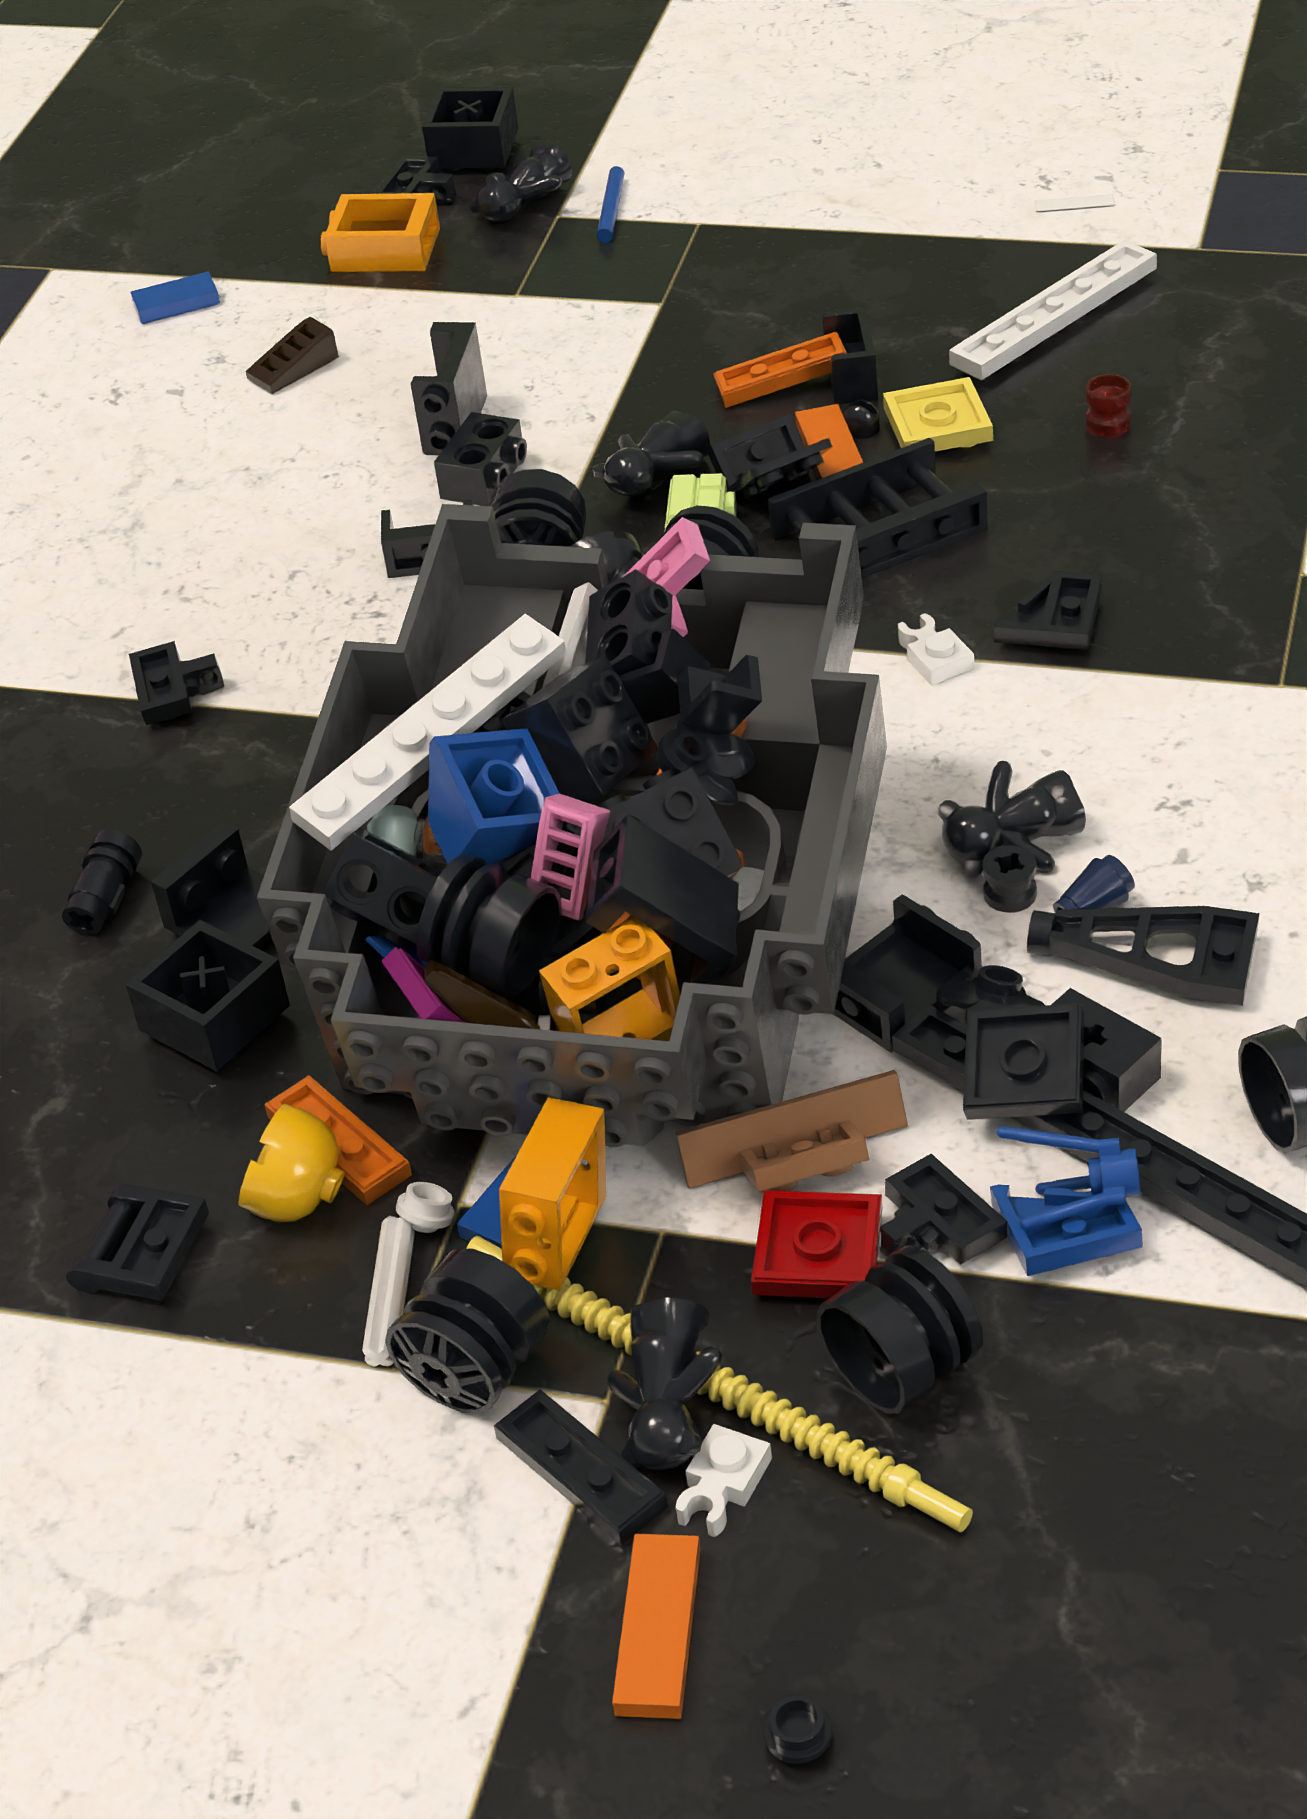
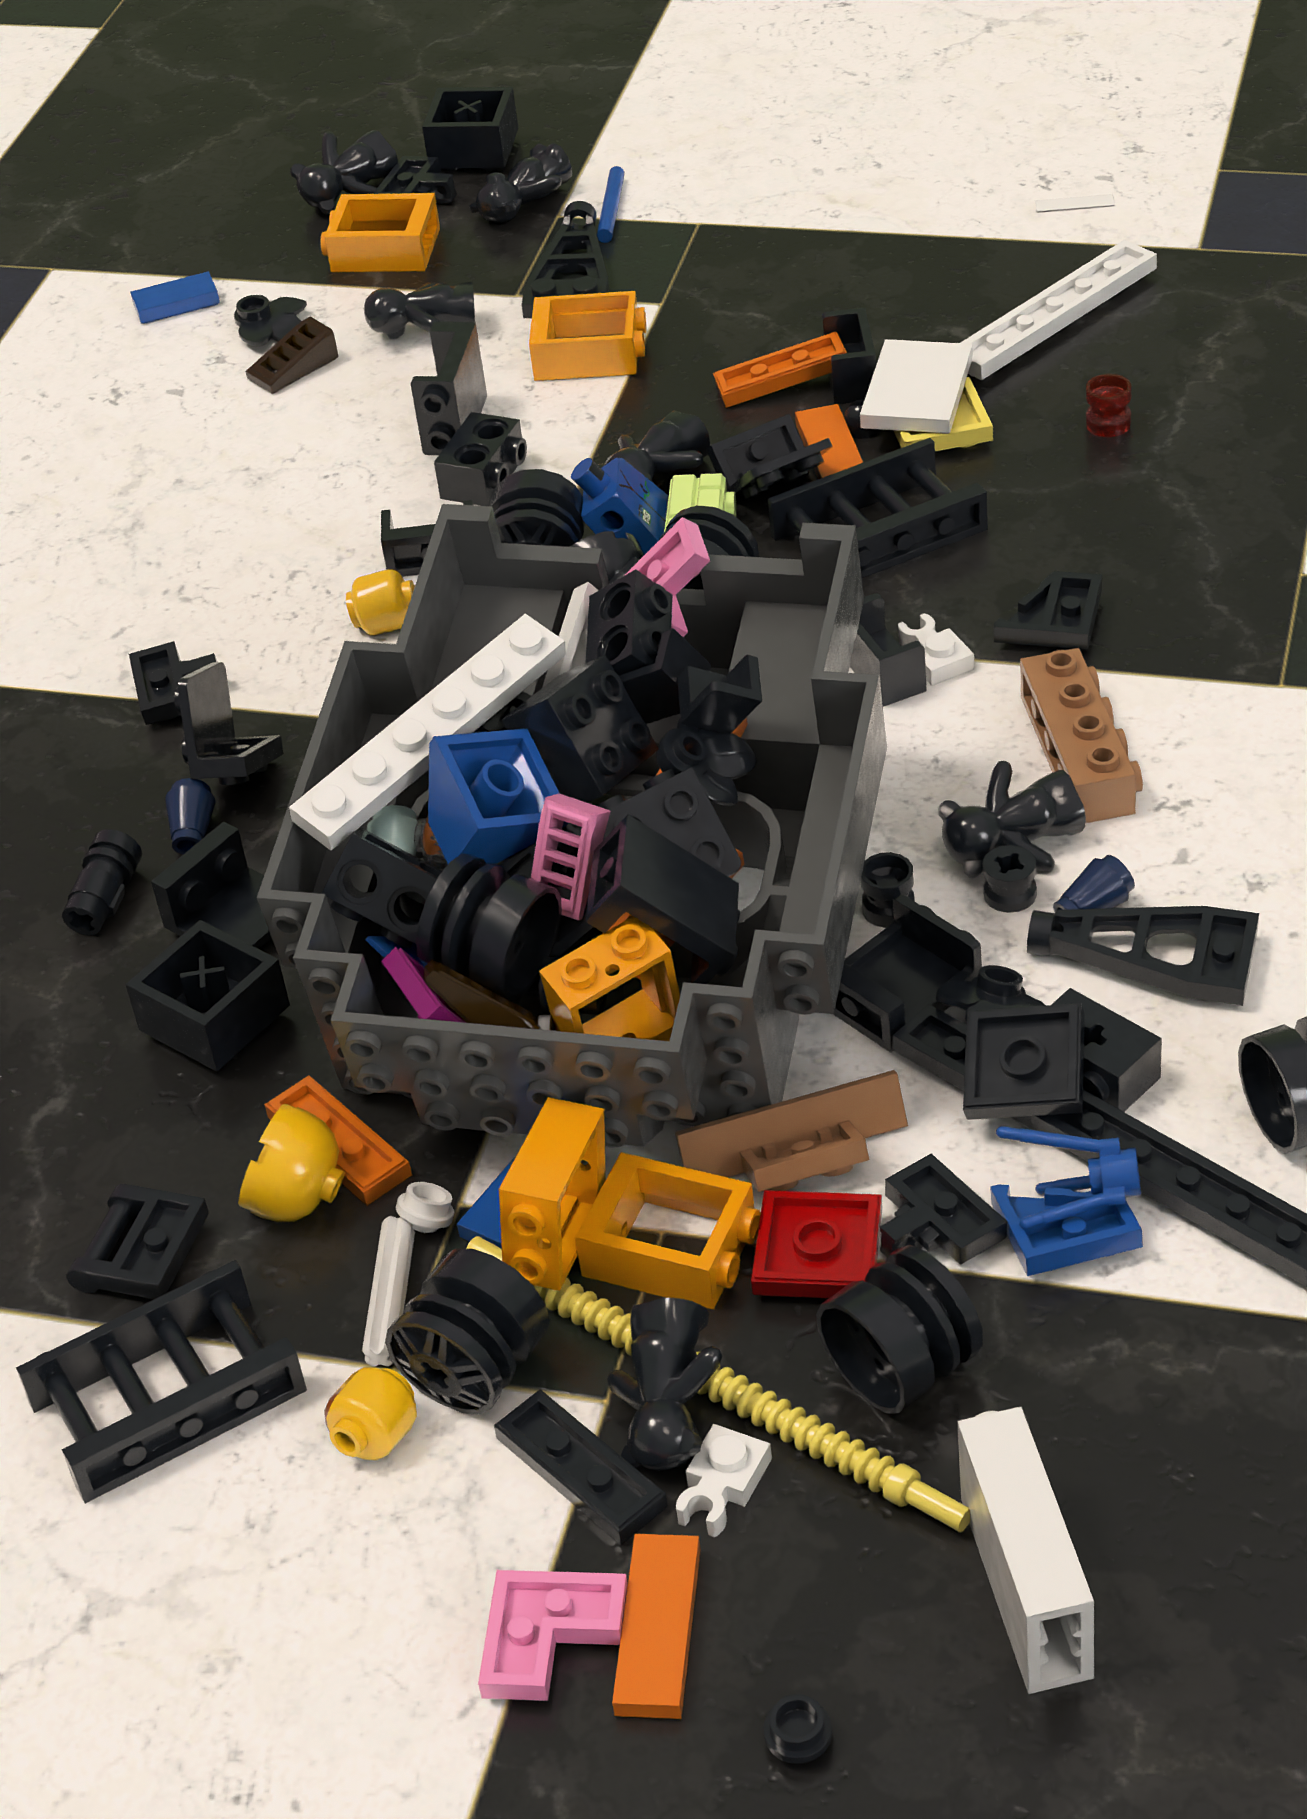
(181, 1420): none -> black fence
(189, 812): none -> dark blue cone
(209, 731): none -> black bracket
(266, 319): none -> black plate
(365, 160): none -> black piece
(370, 1413): none -> yellow head
(379, 601): none -> yellow head
(390, 309): none -> black piece
(536, 1612): none -> bright pink plate
(553, 261): none -> black plate
(586, 316): none -> light orange window
(621, 501): none -> blue torso
(657, 1270): none -> light orange window
(877, 652): none -> black panel
(883, 880): none -> black wheel
(916, 386): none -> white tile
(1026, 1550): none -> white brick
(1080, 732): none -> medium nougat brick

